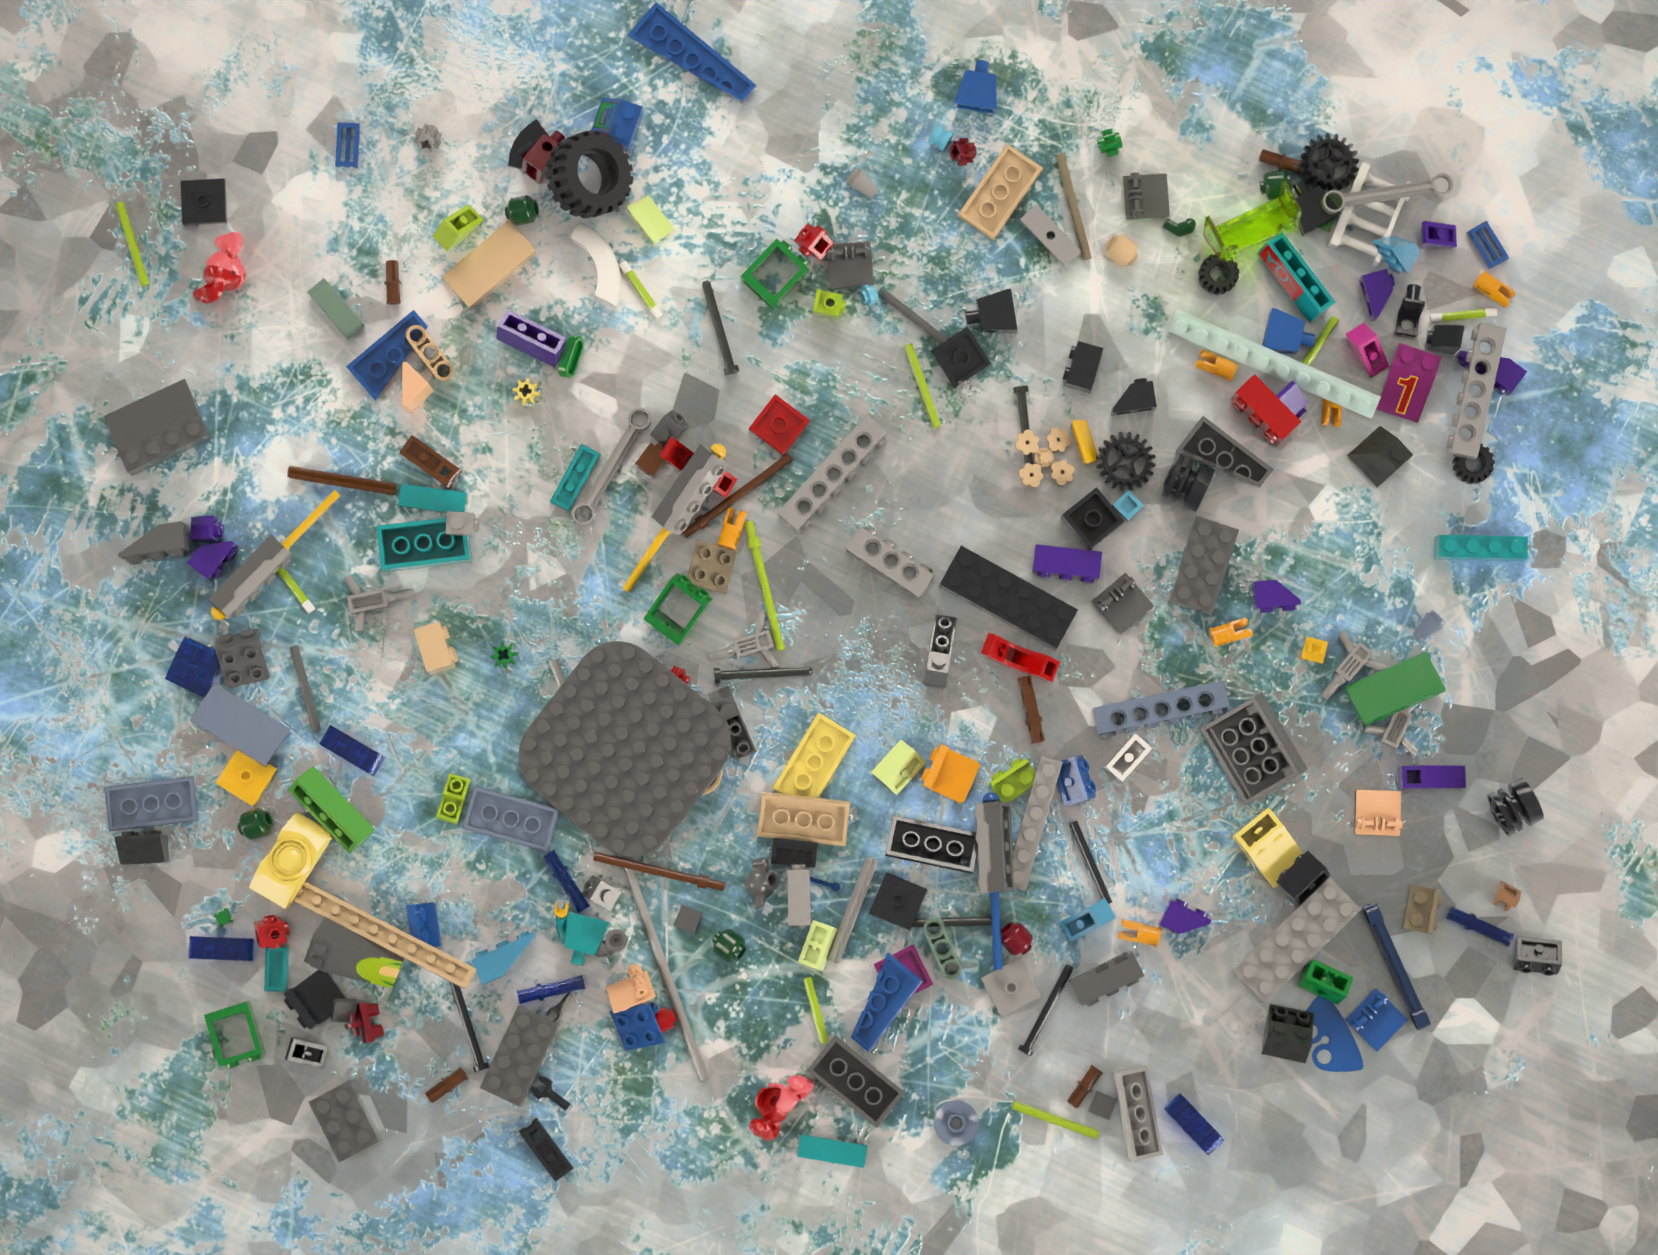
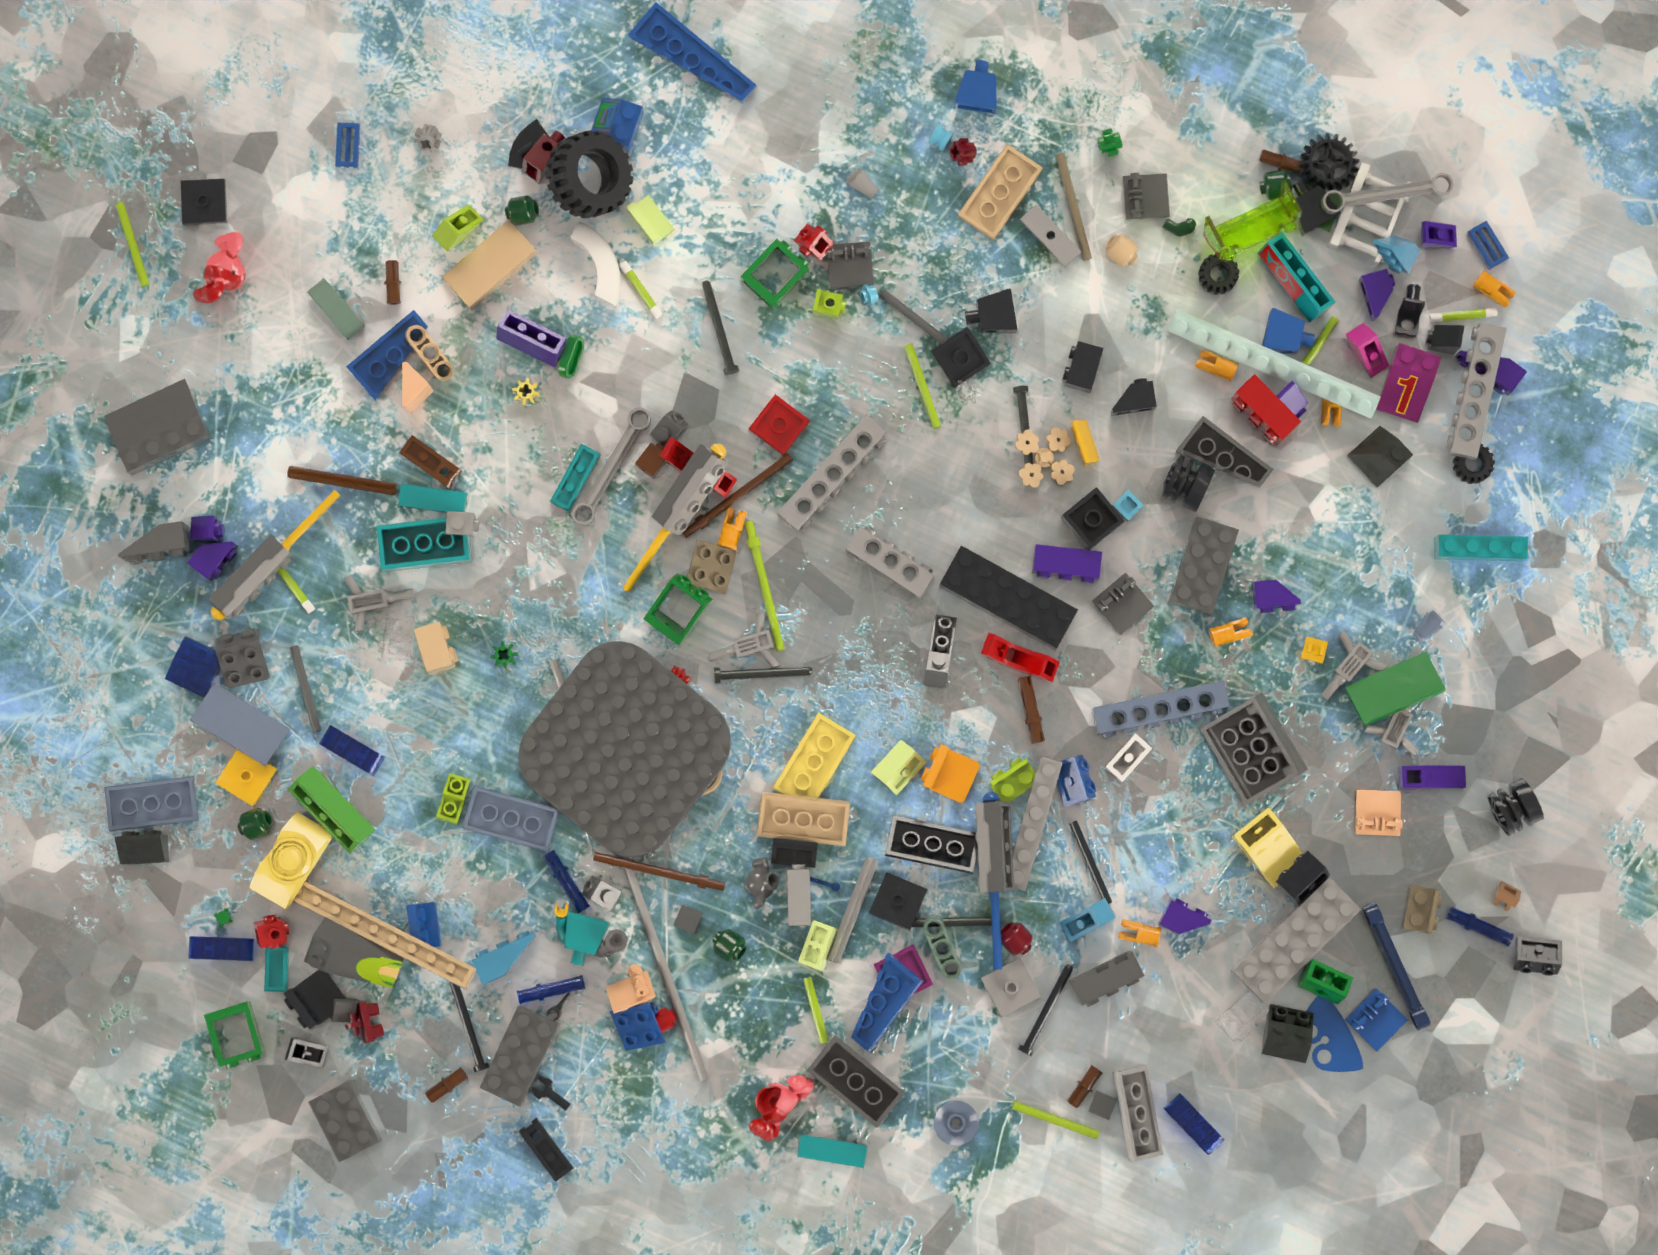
(740, 738): dark grey slope -> none
(1143, 452): black gear -> none

